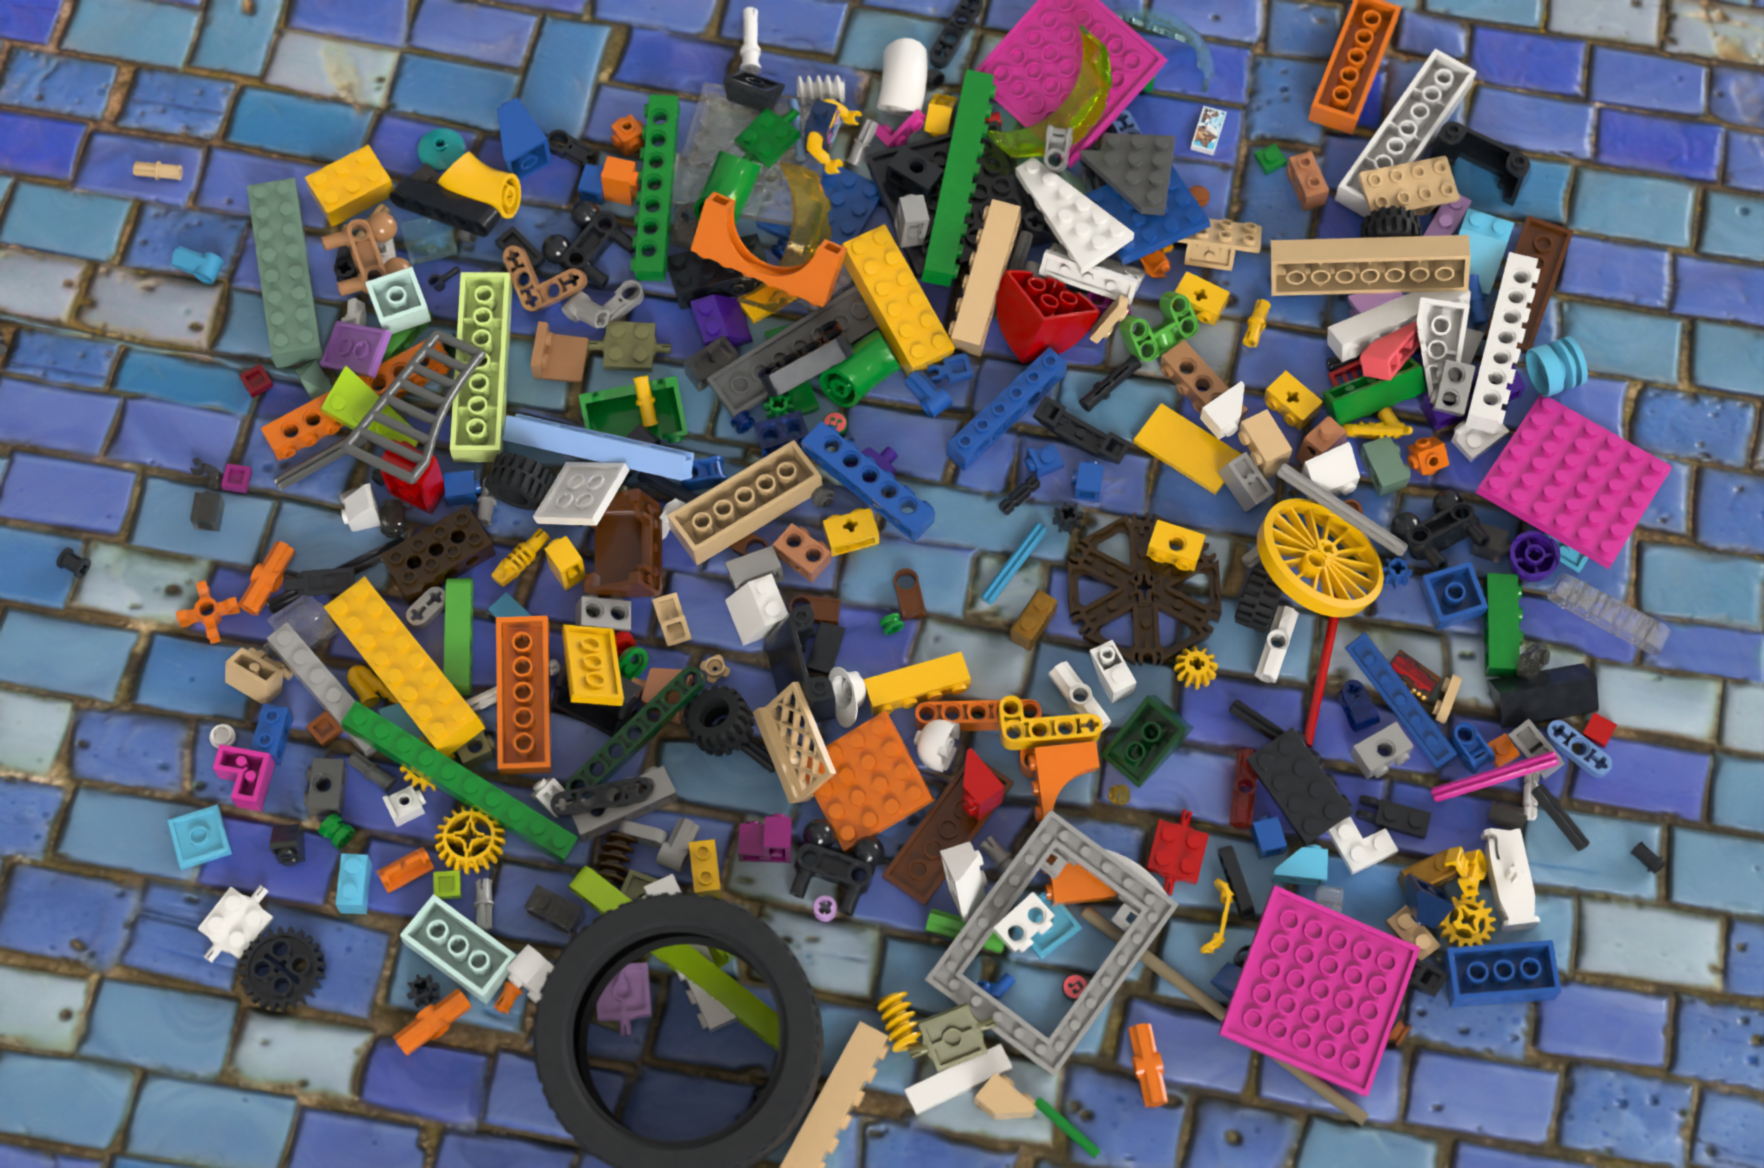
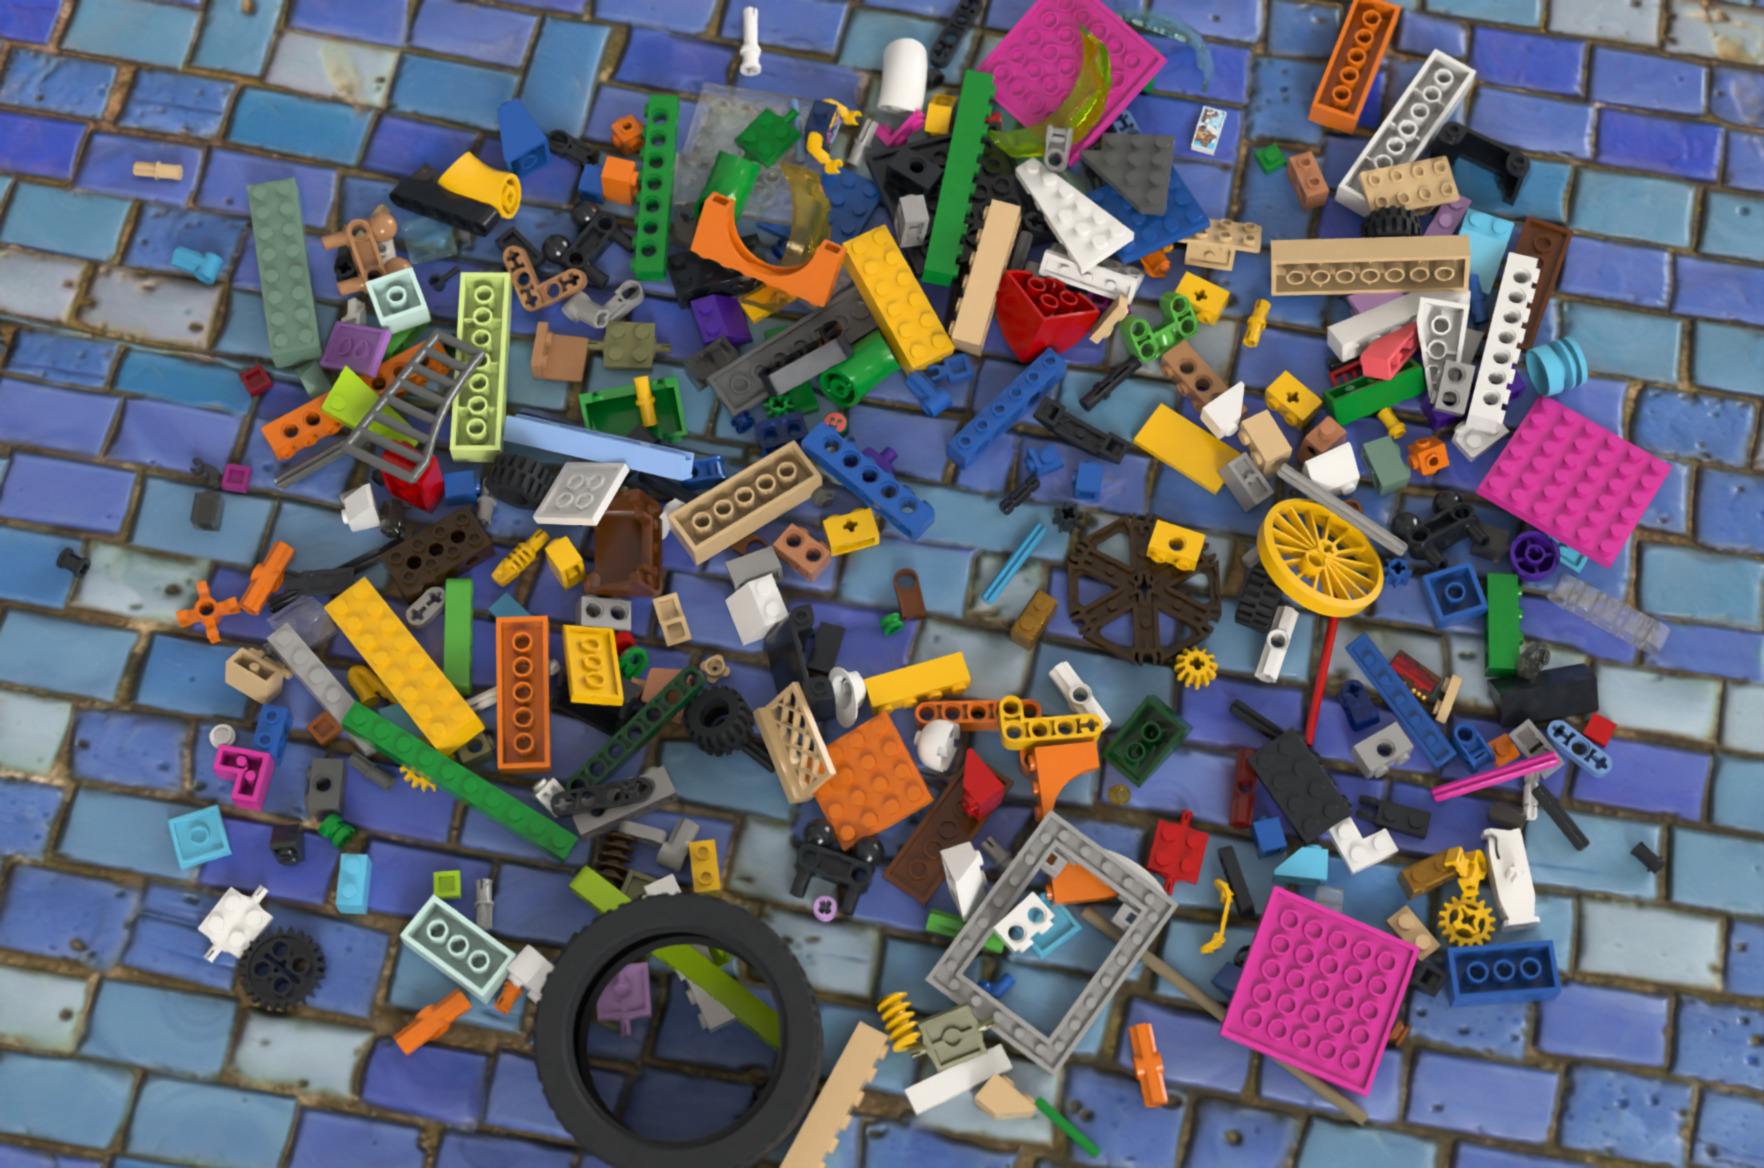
(349, 185): yellow brick -> none
(404, 813): white brick -> none
(405, 870): orange hinge -> none
(425, 997): black gear -> none
(441, 157): teal dish -> none
(450, 836): yellow gear -> none
(554, 911): clear smoke brick -> none
(752, 90): black slope -> none
(766, 841): magenta brick -> none
(821, 90): white piece -> none
(824, 609): reddish brown piece -> none
(1073, 986): coral tile -> none
(1112, 671): white slope -> none
(1201, 195): dark orange plate -> none
(1375, 430): yellow piece -> none
(1426, 902): dark blue slope -> none

